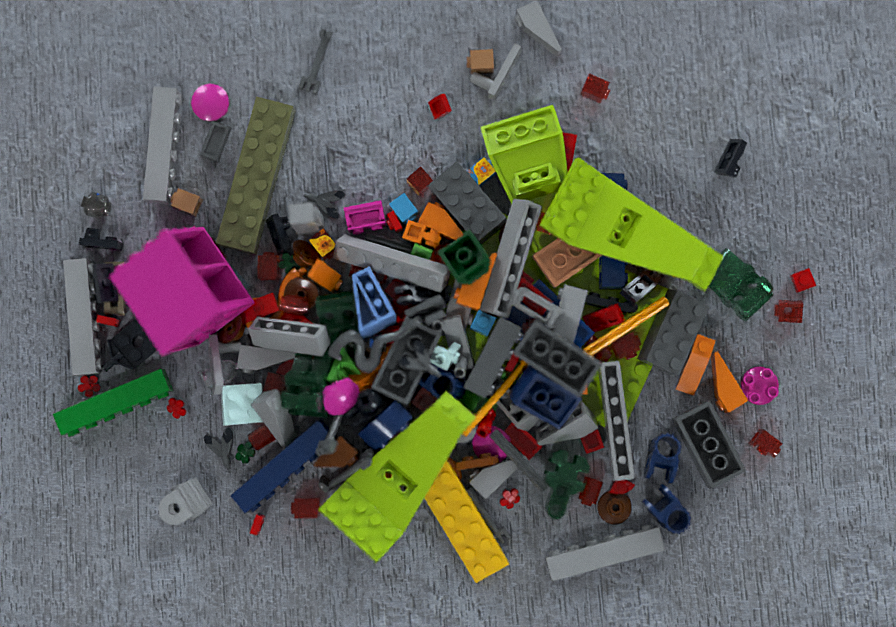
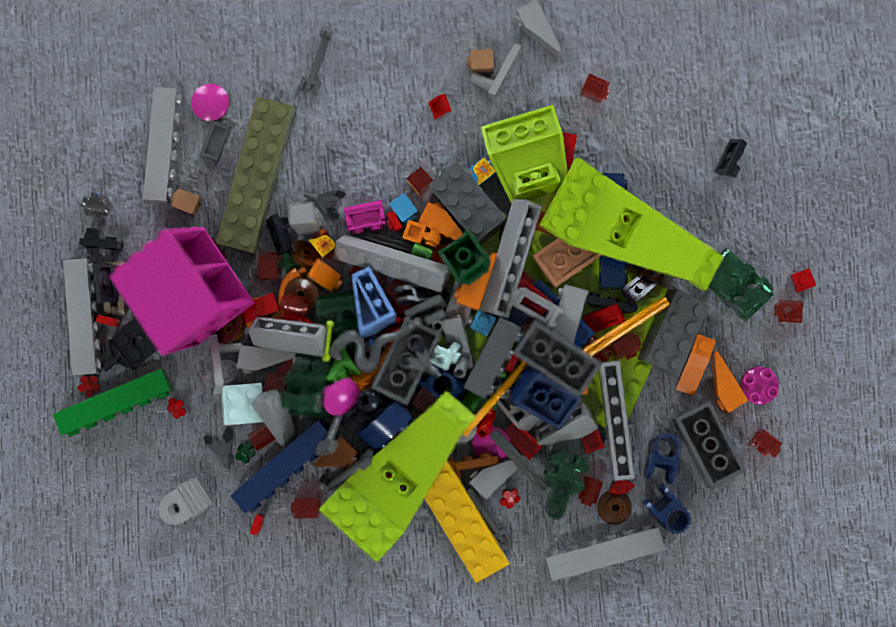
(326, 356): none -> lime hinge

